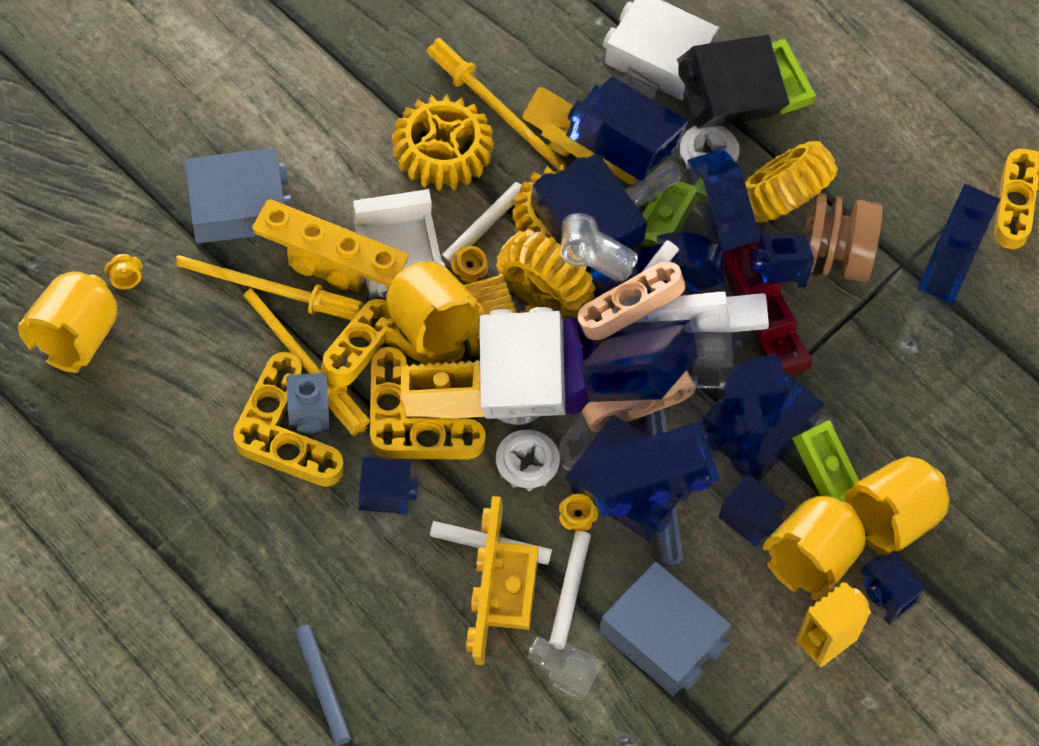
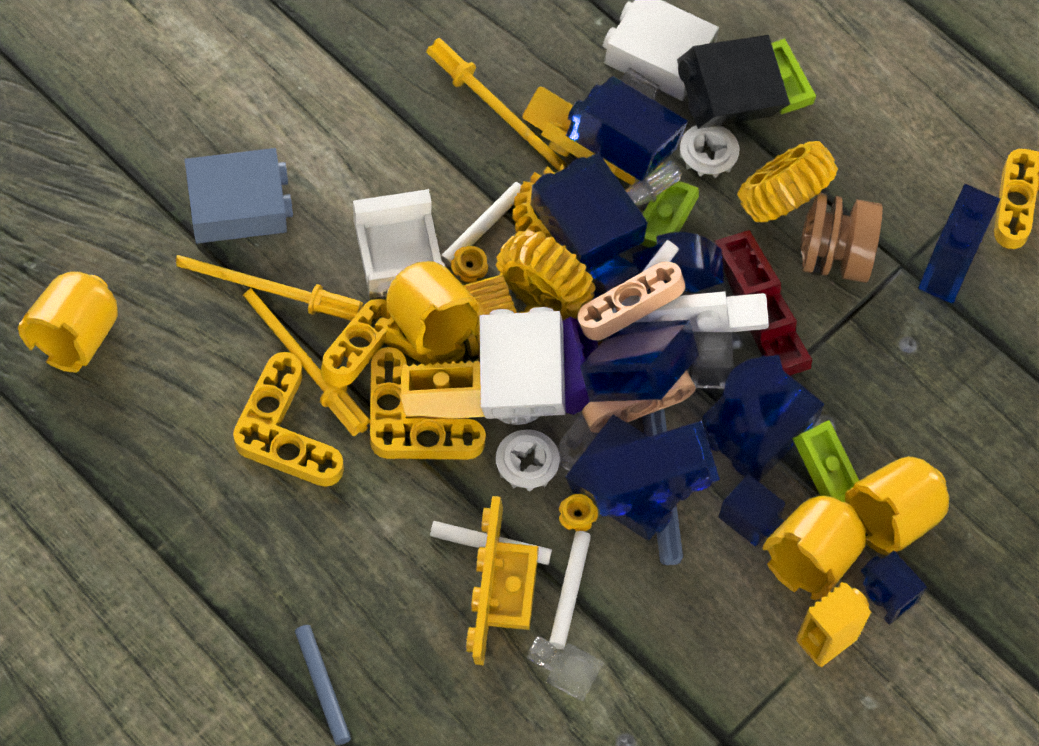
(124, 271): yellow plate -> none
(307, 403): sand blue bracket -> none
(328, 249): yellow bracket -> none
(386, 485): clear blue brick -> none
(438, 154): yellow gear -> none
(586, 245): clear piece -> none
(665, 629): sand blue brick -> none
(724, 199): clear blue brick -> none
(783, 258): clear blue brick -> none

